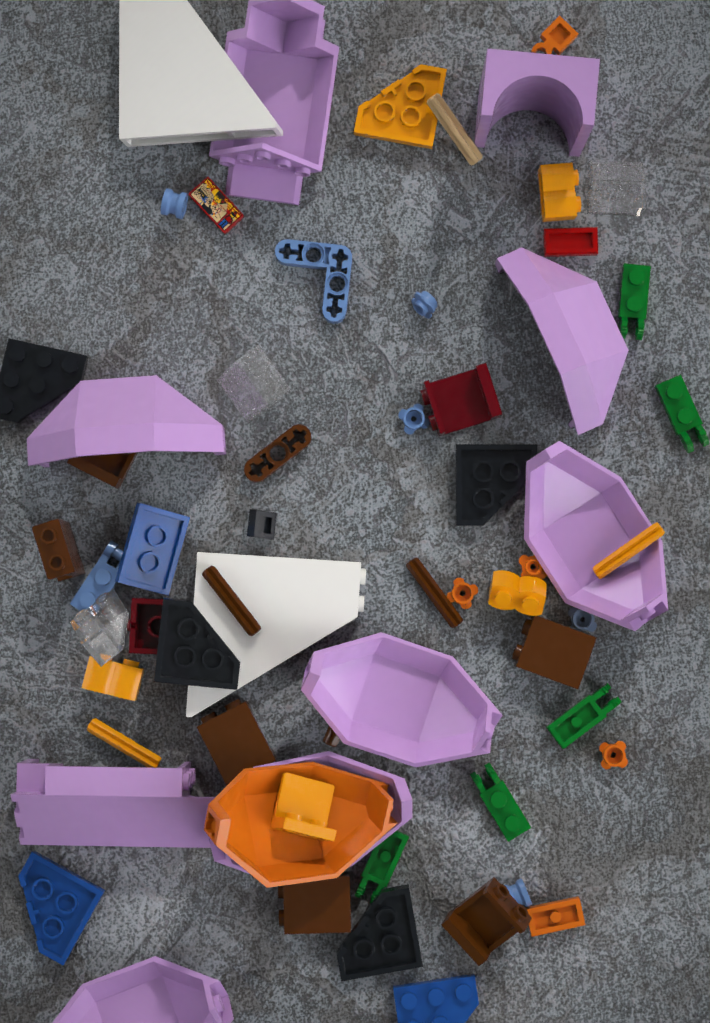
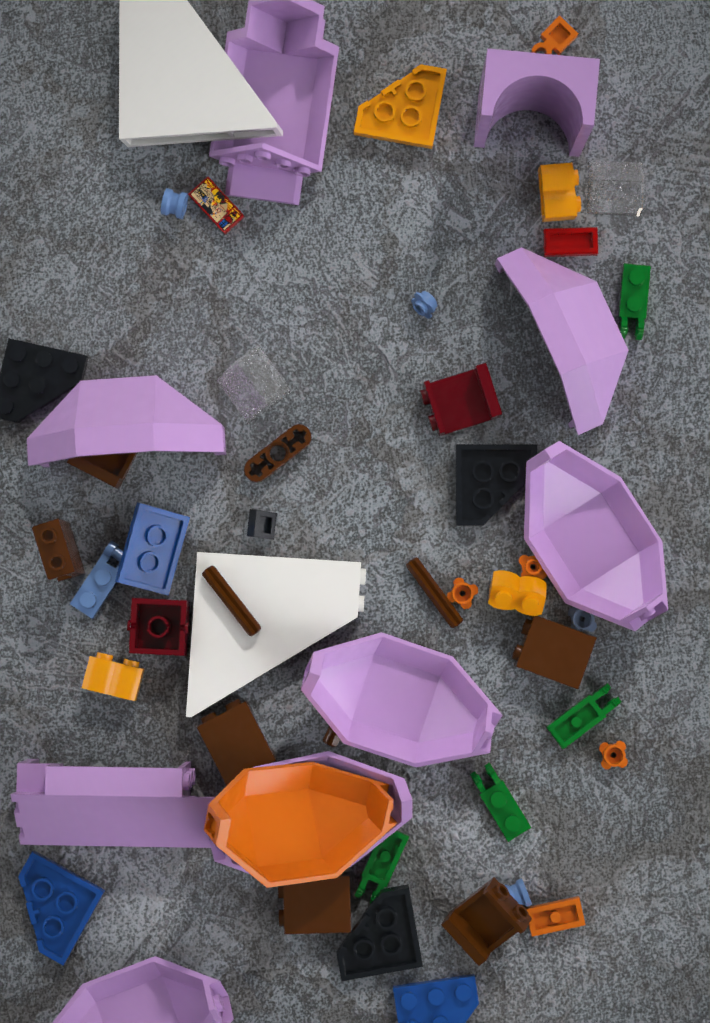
(102, 627): clear slope -> none
(123, 743): light orange axle -> none
(192, 650): black plate -> none
(304, 807): light orange bracket -> none
(325, 263): medium blue beam -> none
(415, 411): medium blue plate -> none
(454, 129): tan axle -> none
(628, 550): light orange axle -> none
(681, 411): green hinge -> none

